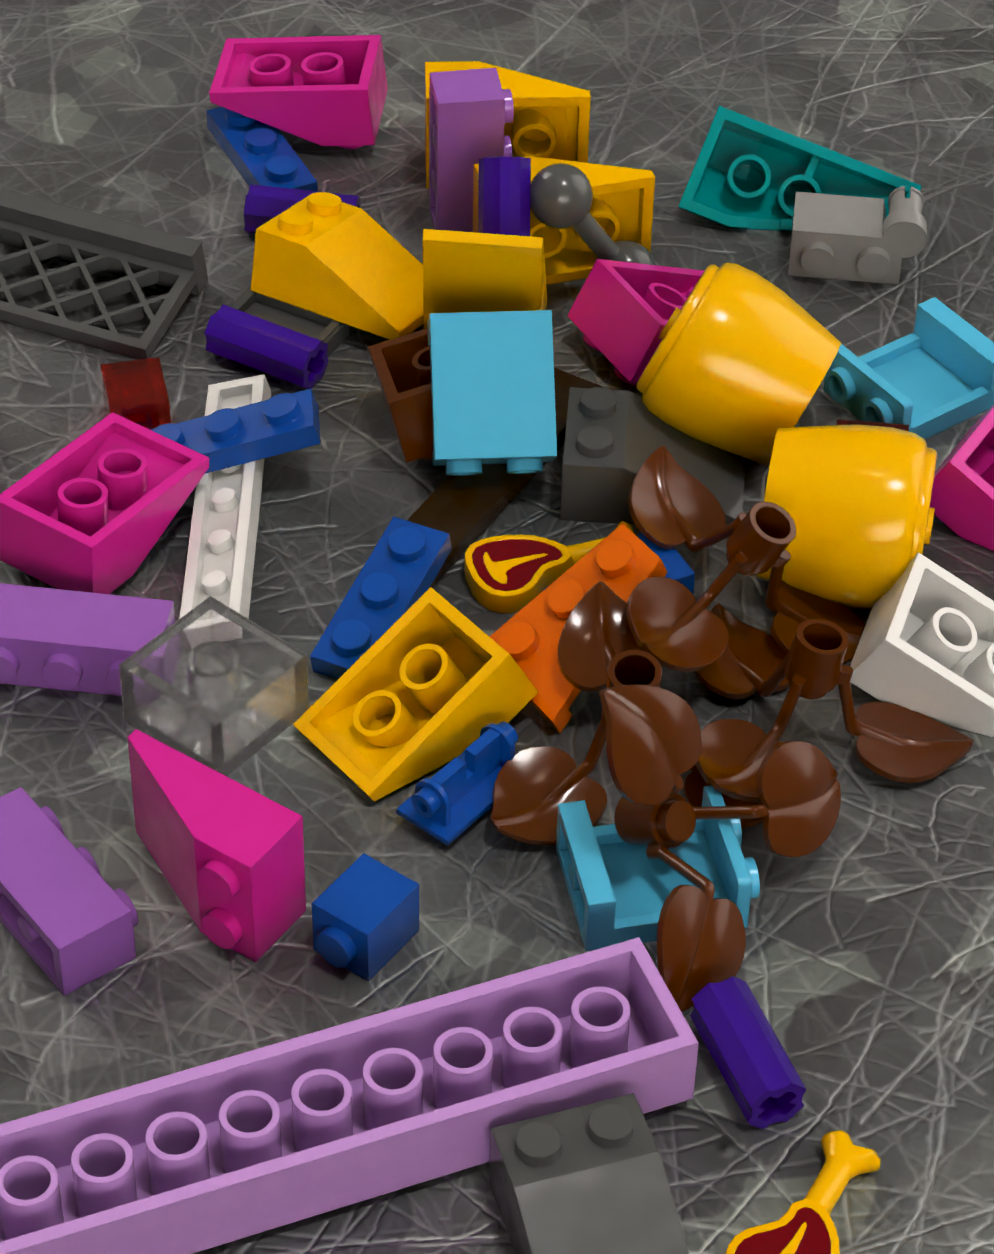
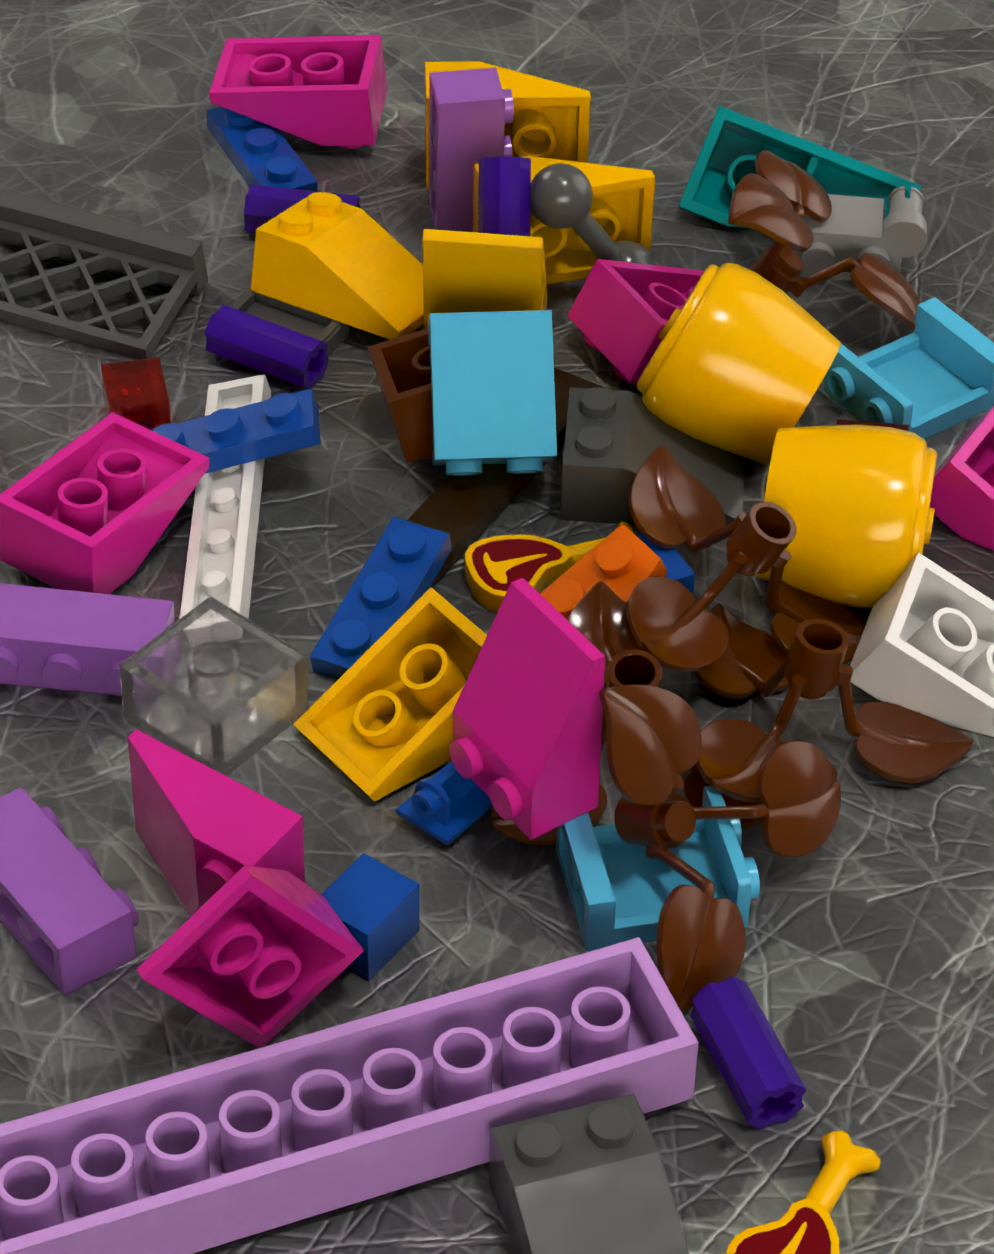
(254, 953): none -> dark pink slope
(532, 716): none -> dark pink slope
(776, 204): none -> reddish brown plant

